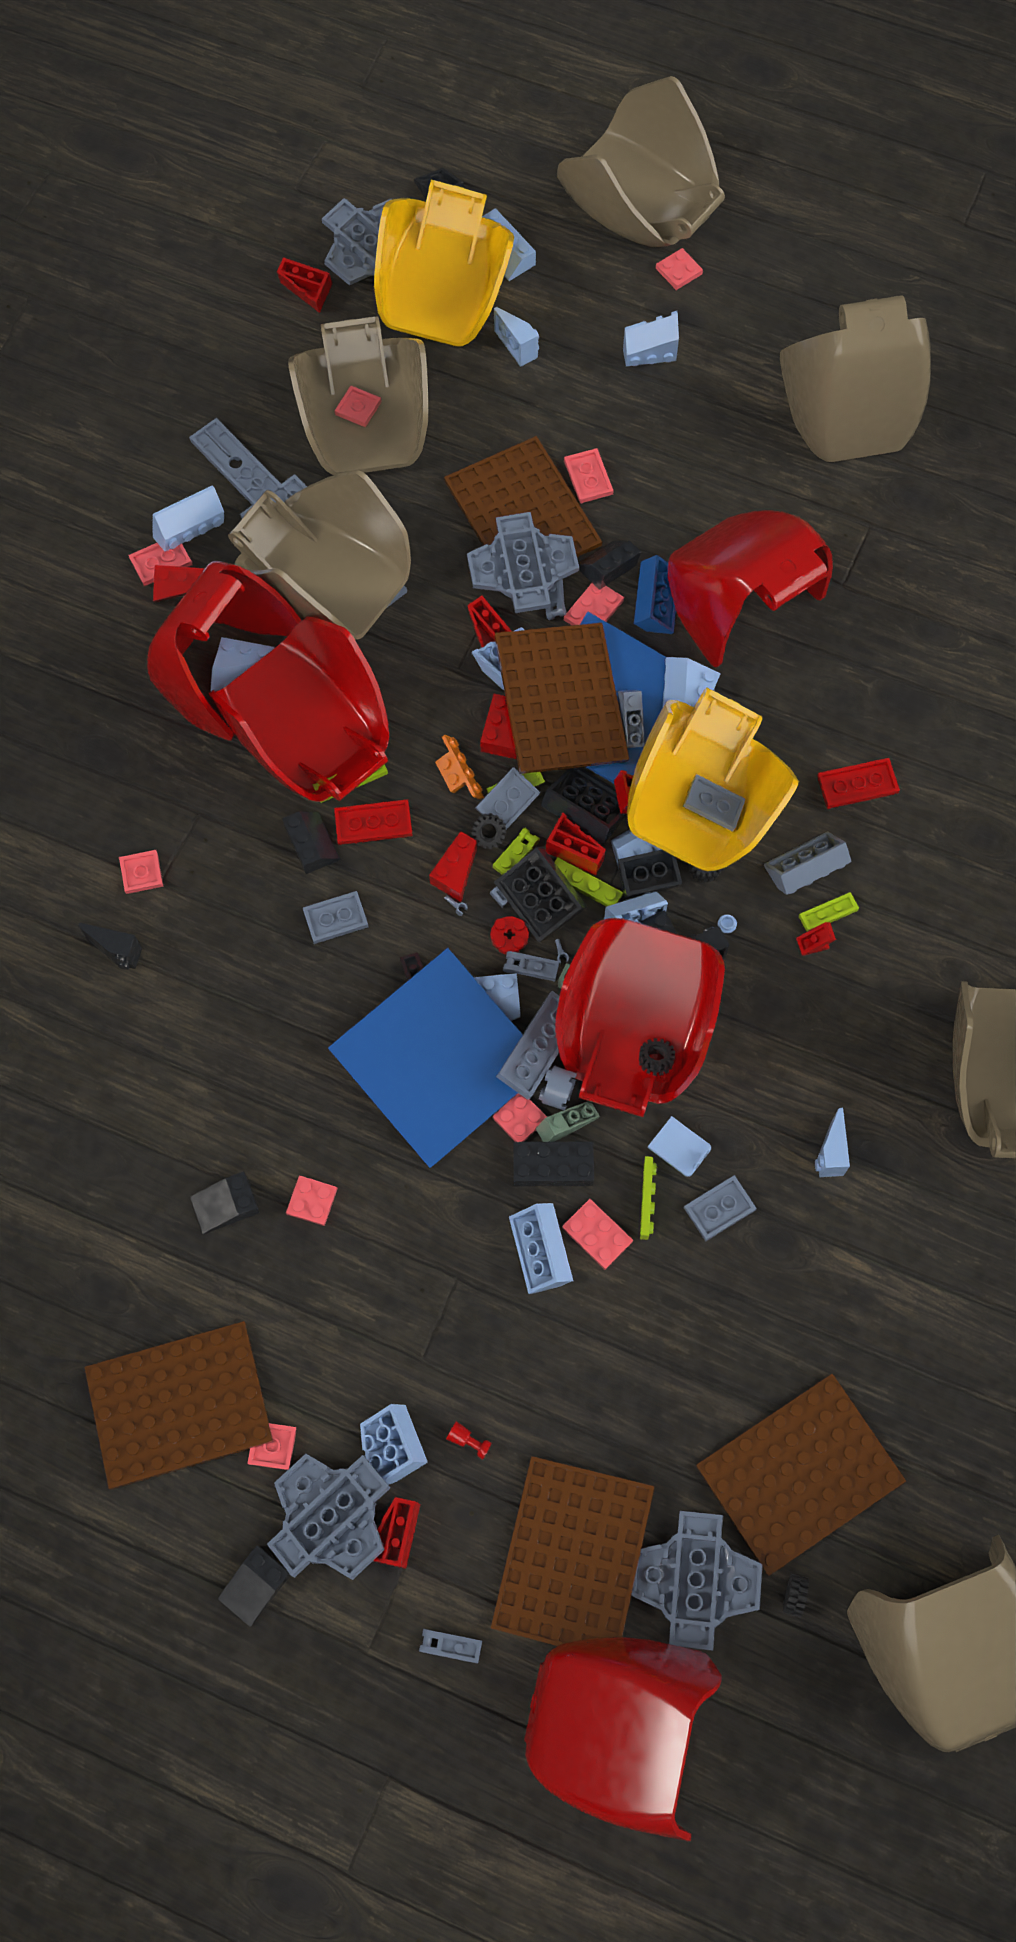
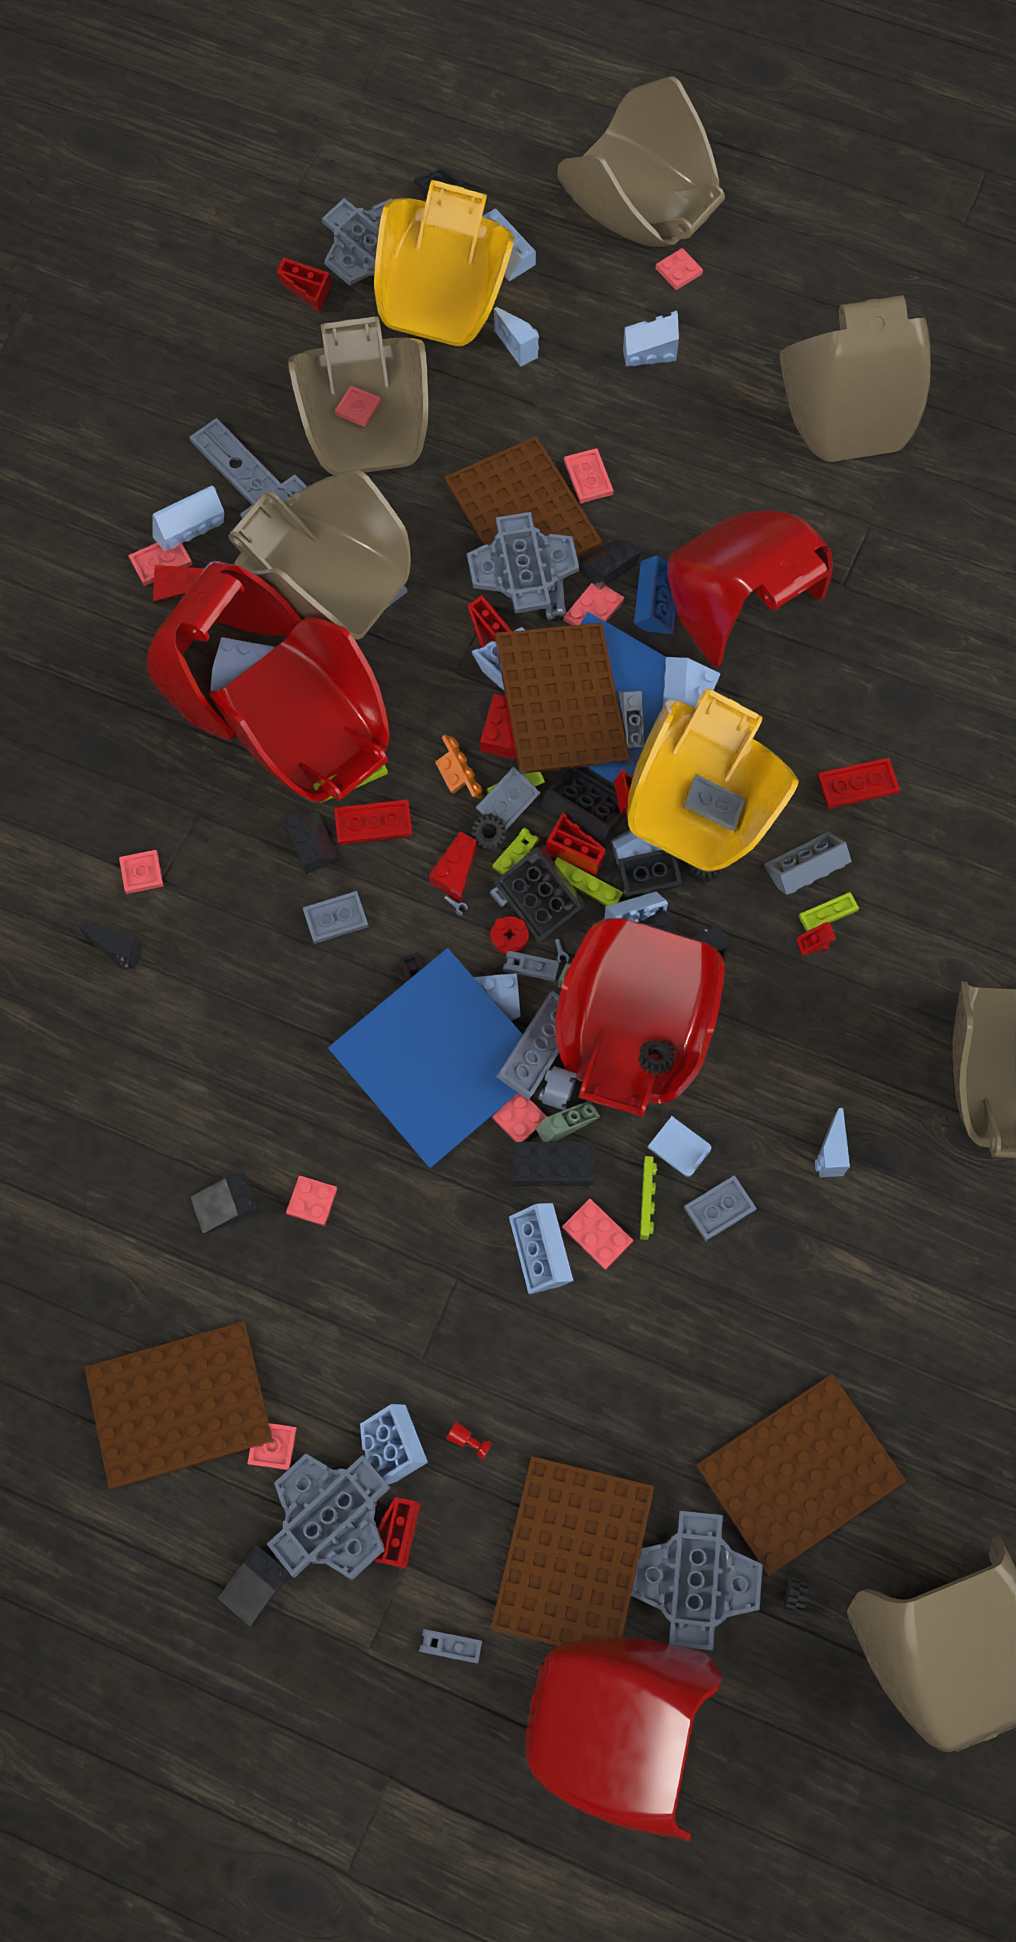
(727, 923): light blue plate -> none

